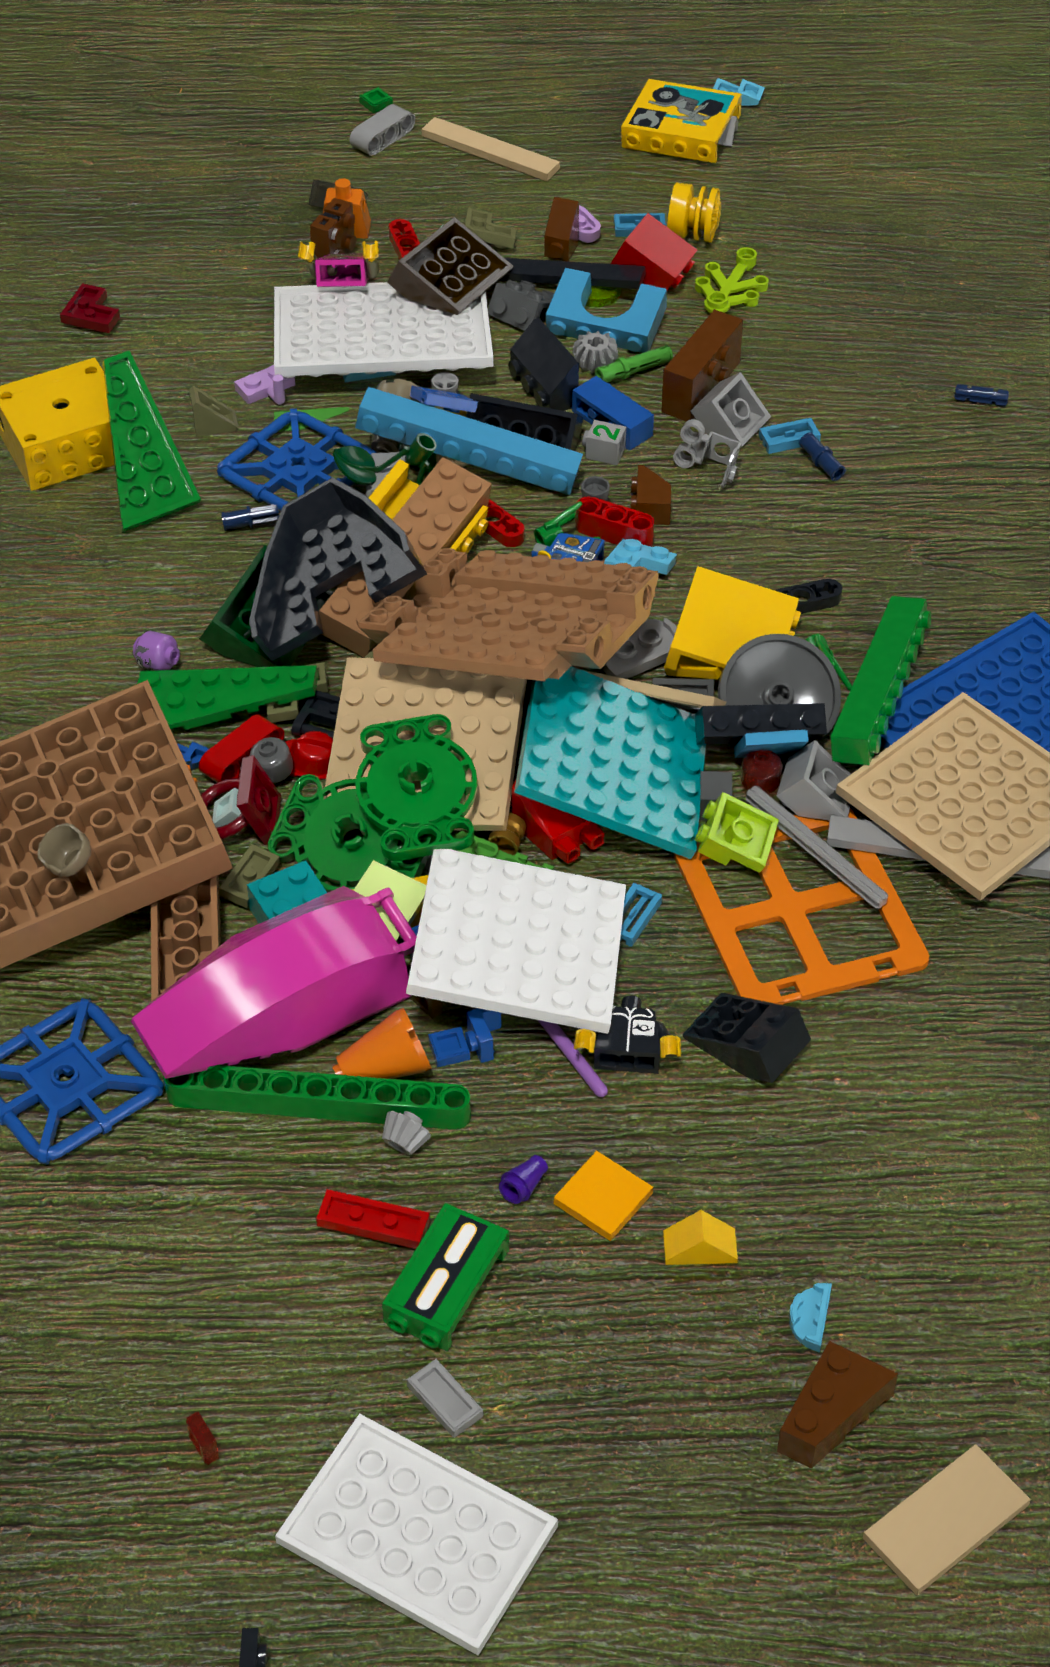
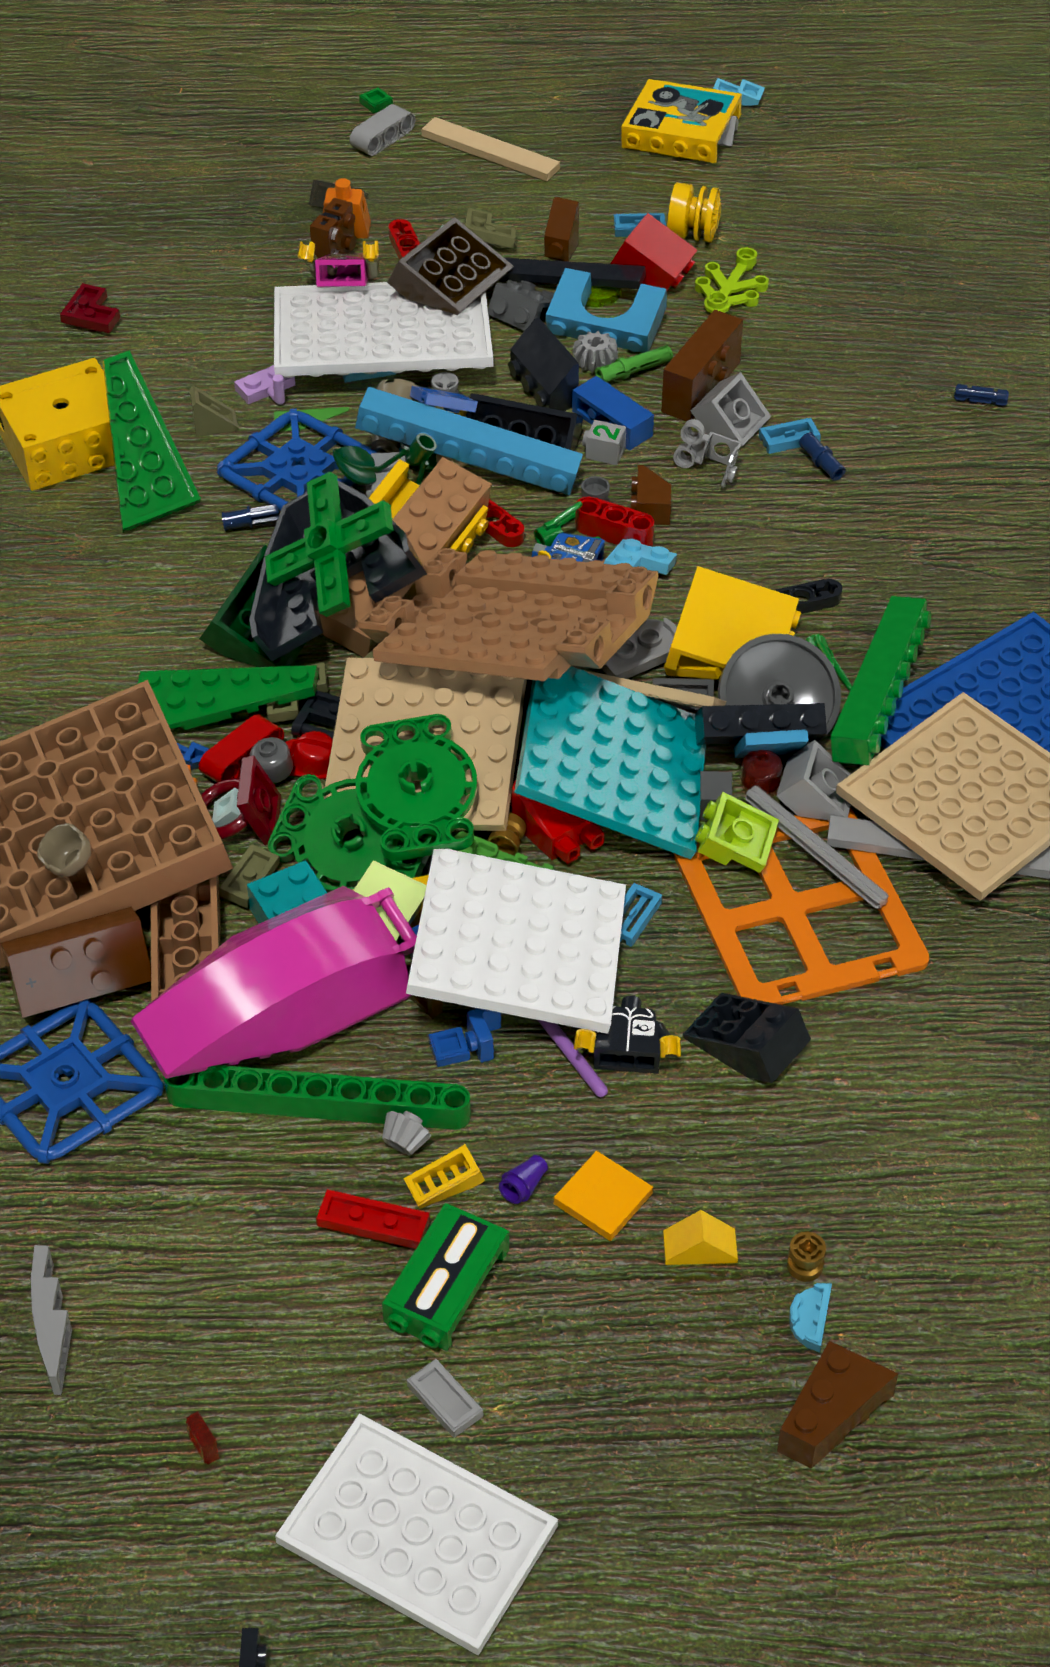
(50, 1322): none -> light grey slope
(77, 961): none -> reddish brown brick
(156, 651): medium lavender head -> none
(327, 543): none -> green piece
(386, 1051): orange cone -> none
(449, 1162): none -> yellow slope
(588, 226): lavender plate -> none
(806, 1256): none -> pearl gold wheel
(946, 1519): tan tile -> none

